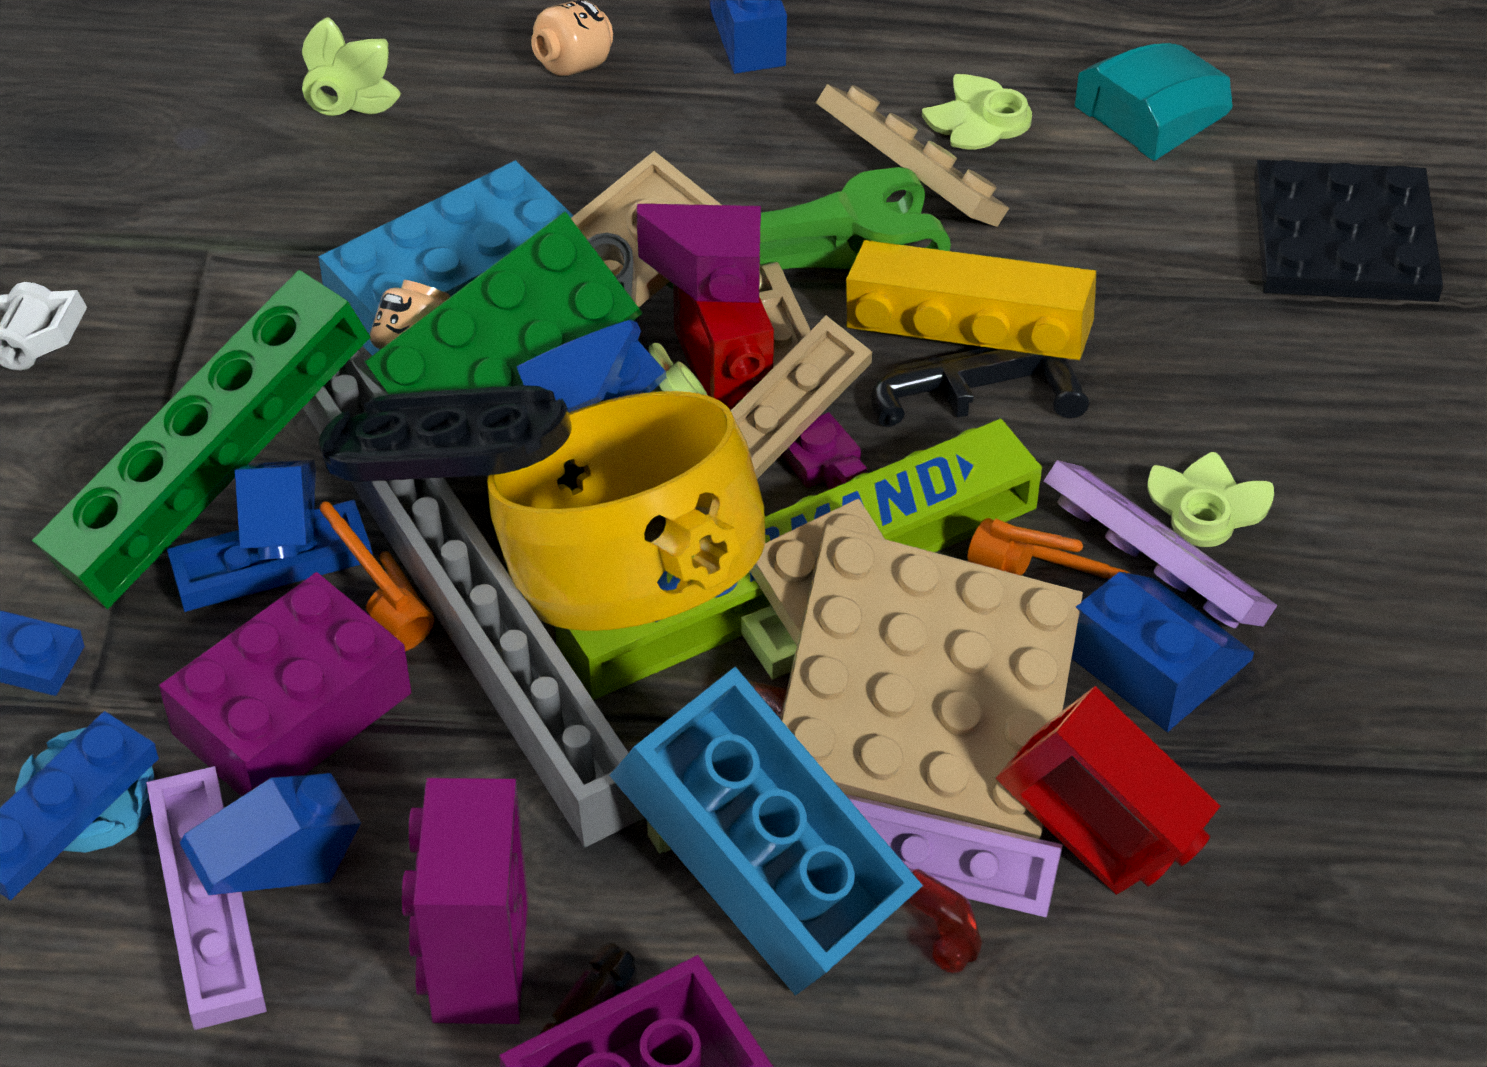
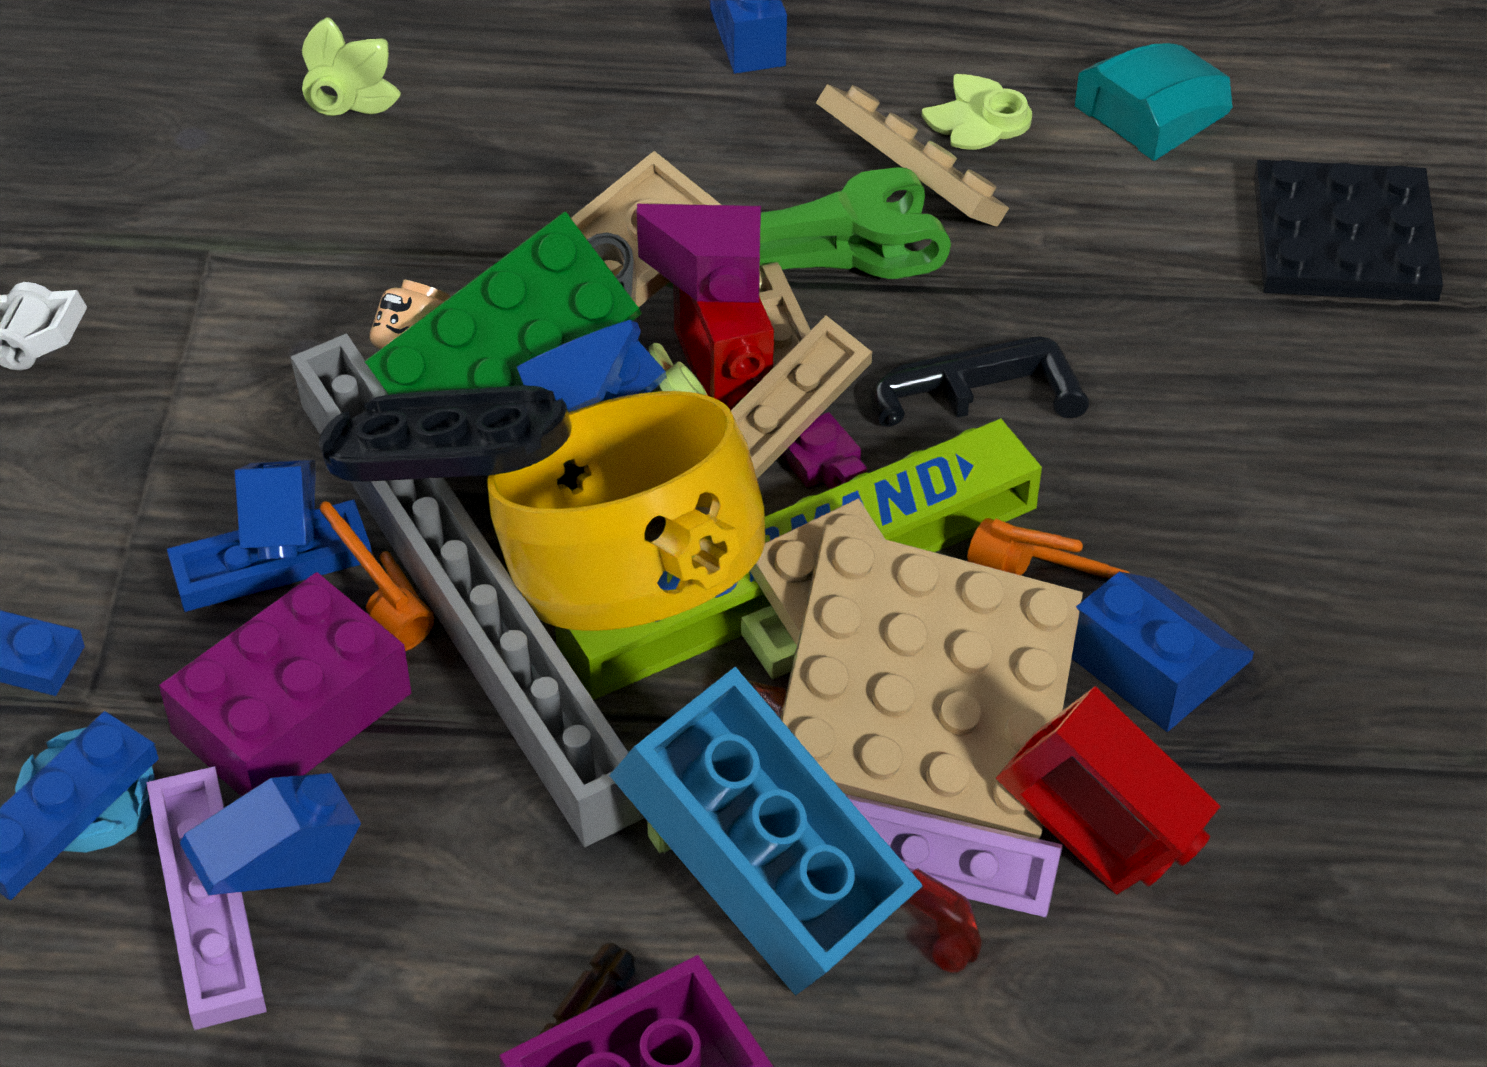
(201, 437): green brick -> none
(441, 241): dark azure brick -> none
(468, 900): magenta brick -> none
(571, 37): light nougat head -> none
(971, 299): yellow brick -> none
(1178, 560): lavender plate -> none
(1207, 501): yellowish green plate -> none

